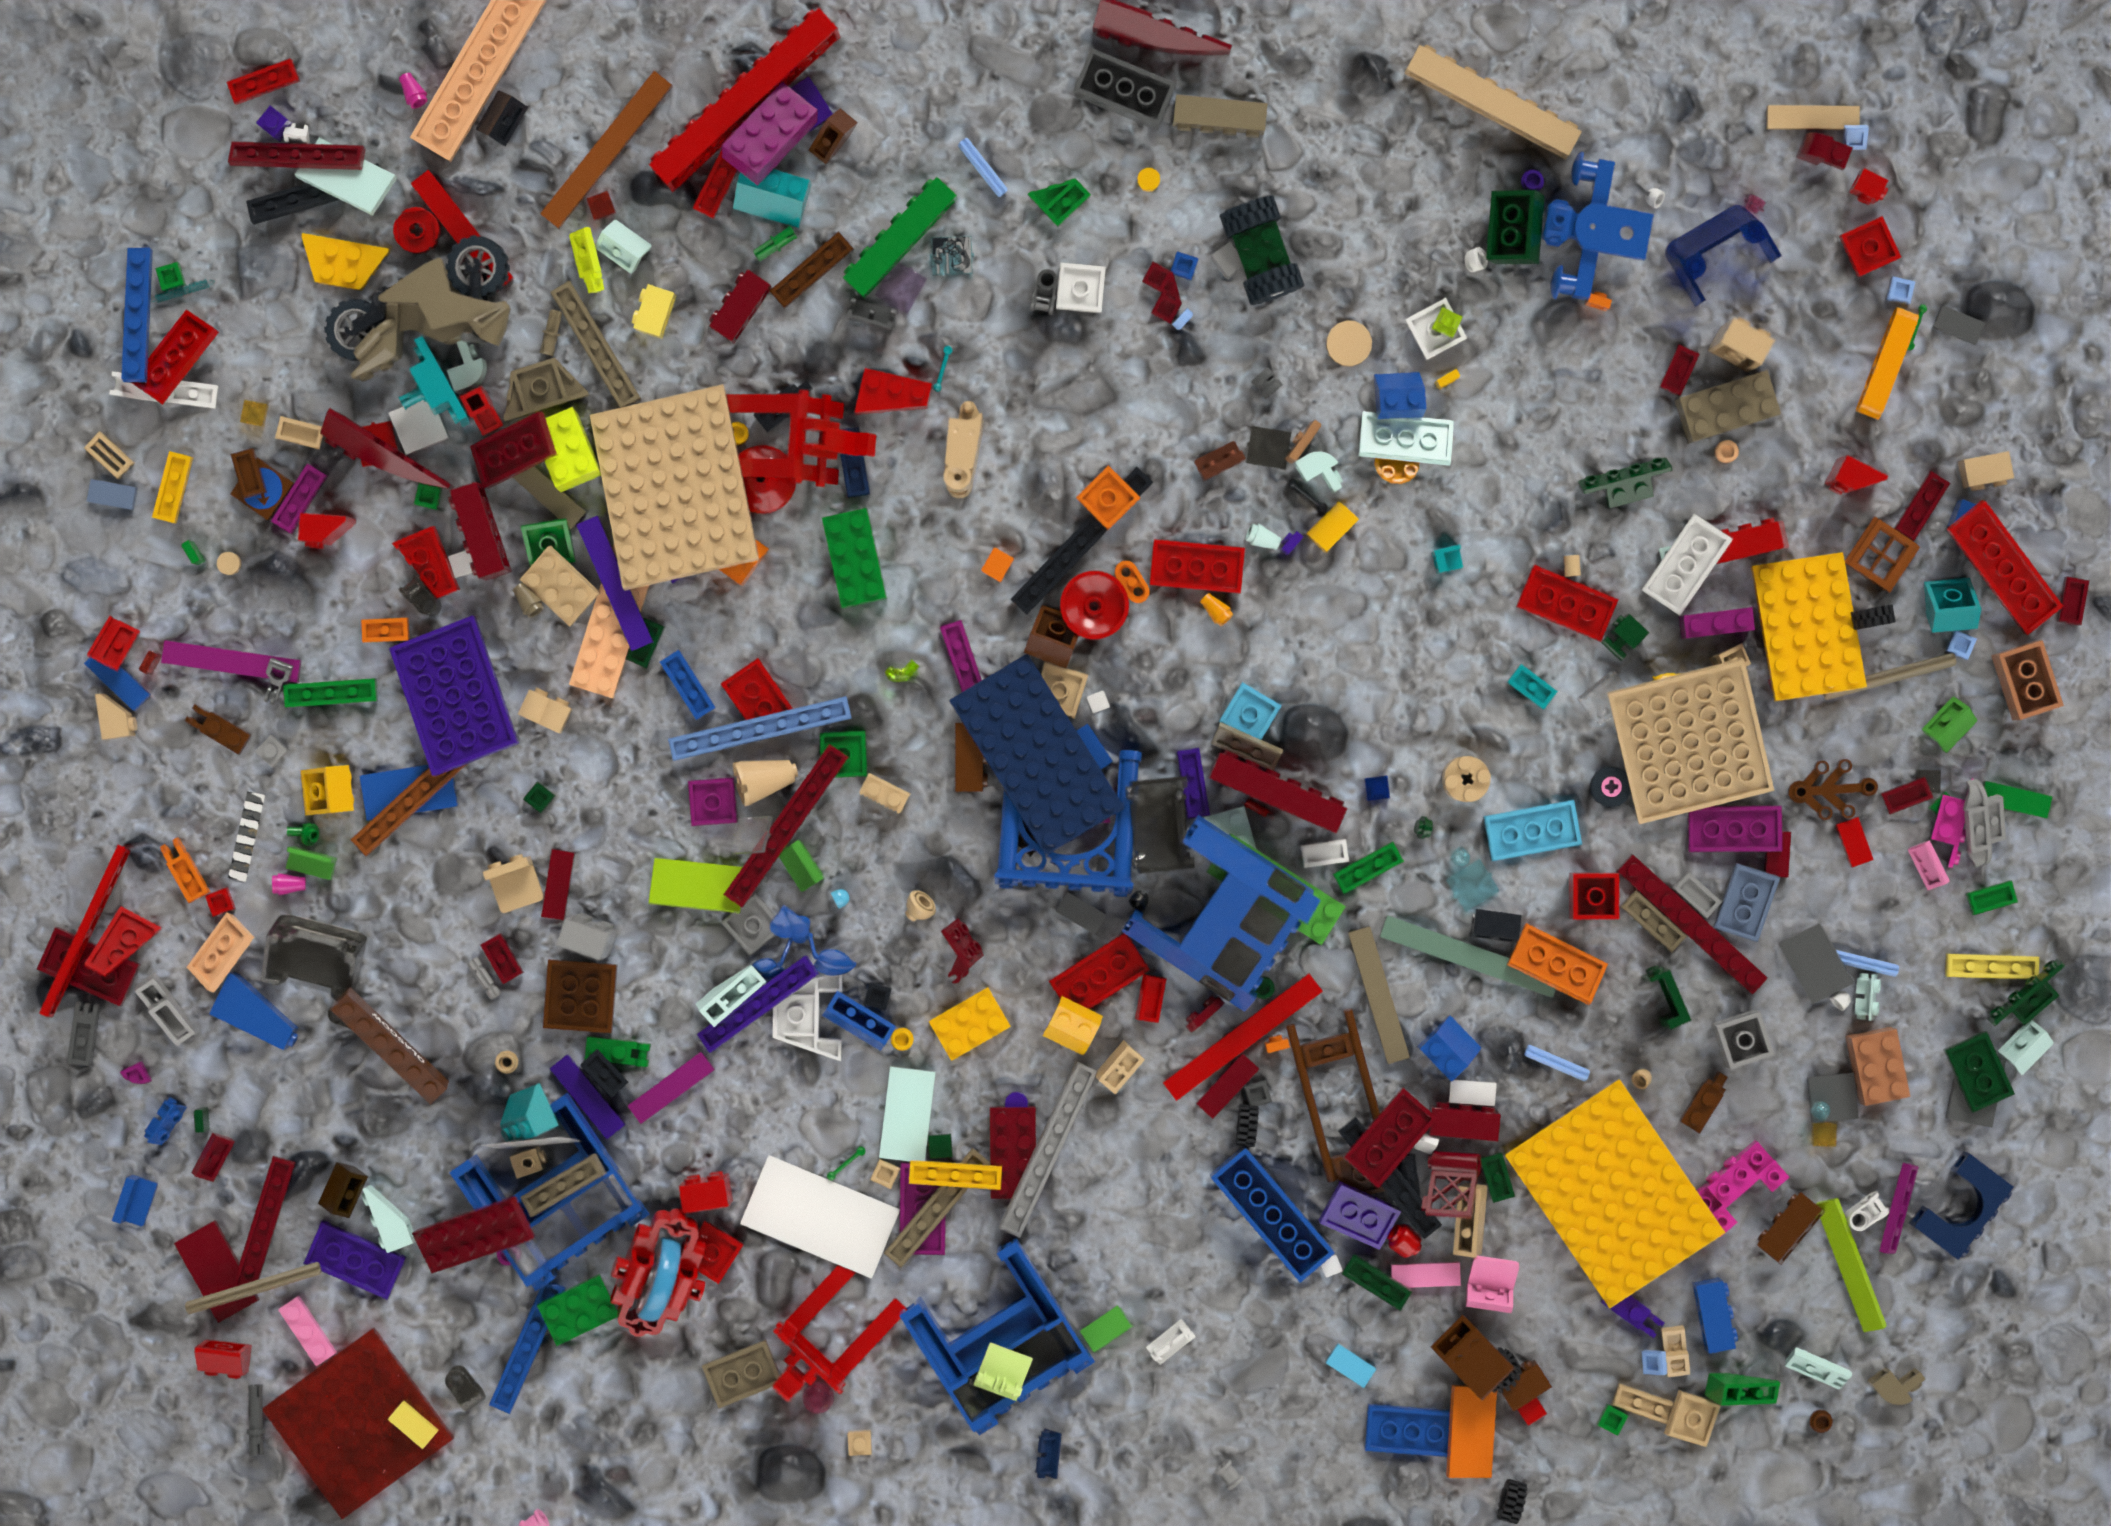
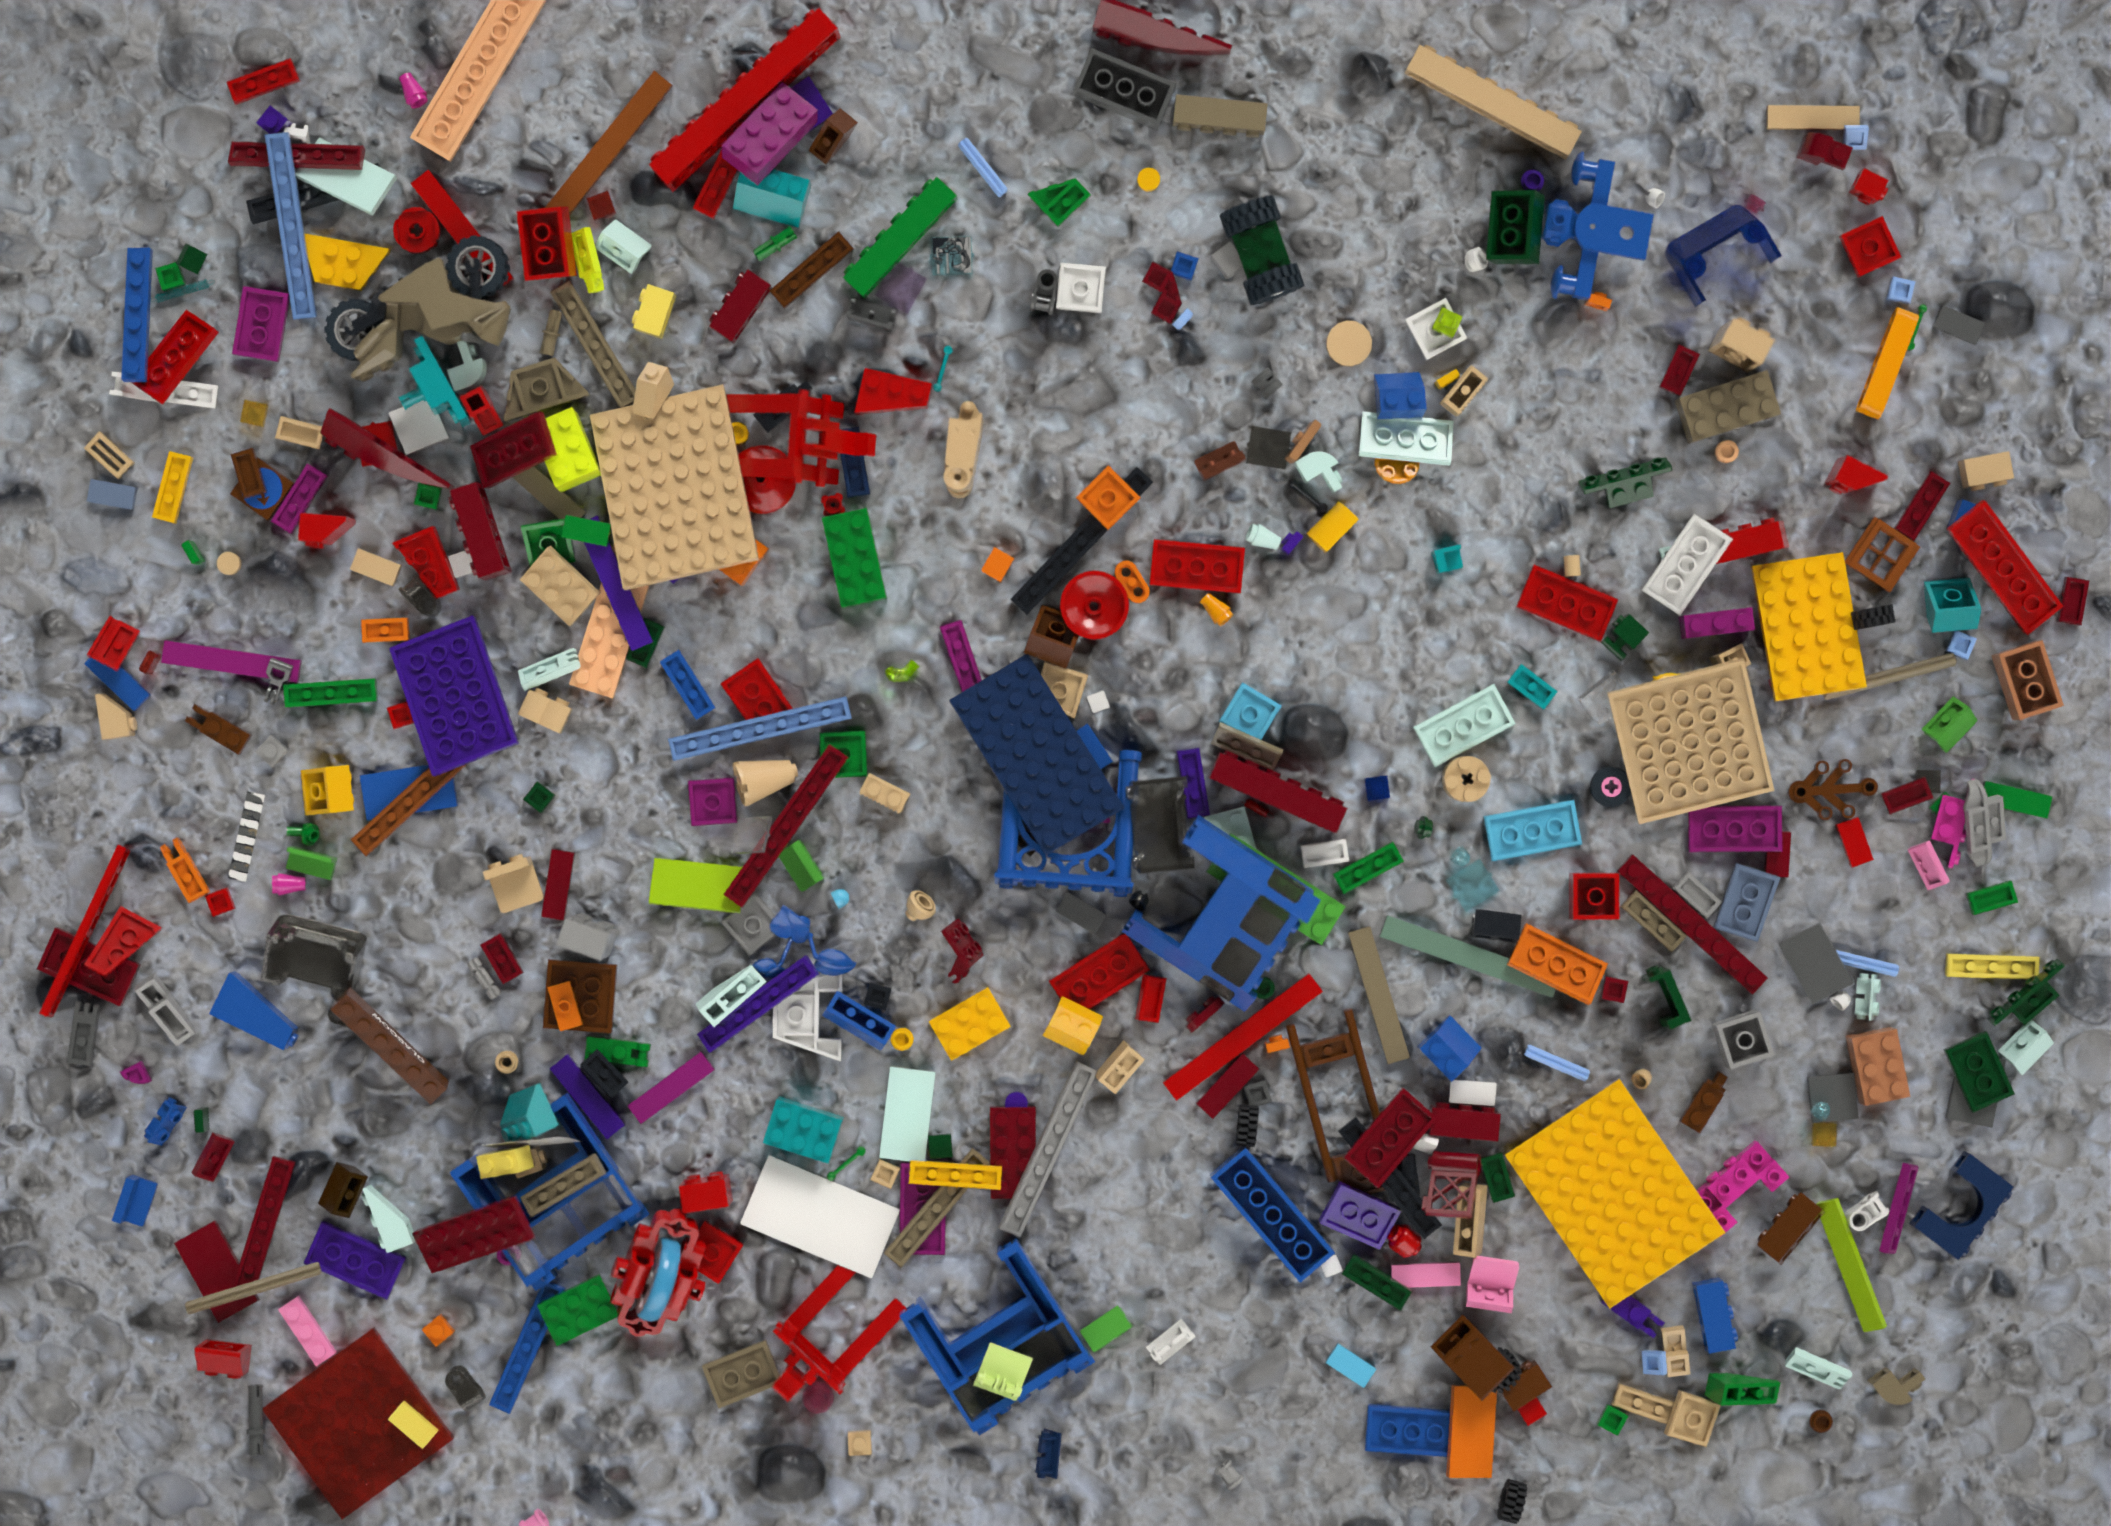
(191, 258): none -> dark green tile
(220, 952): light nougat plate -> none
(261, 324): none -> magenta plate
(291, 225): none -> medium blue tile
(375, 567): none -> tan tile
(400, 715): none -> red tile
(438, 1330): none -> orange plate
(502, 117): black panel -> none
(505, 1161): none -> light yellow brick
(528, 601): dark tan cone -> none
(546, 243): none -> red brick
(549, 669): none -> light aqua hinge
(565, 1006): none -> orange plate
(586, 530): none -> green tile
(652, 390): none -> tan slope
(803, 1129): none -> teal brick
(828, 500): none -> red plate
(968, 763): reddish brown brick -> none
(1464, 391): none -> tan brick
(1464, 725): none -> light aqua tile
(1614, 989): none -> dark red plate

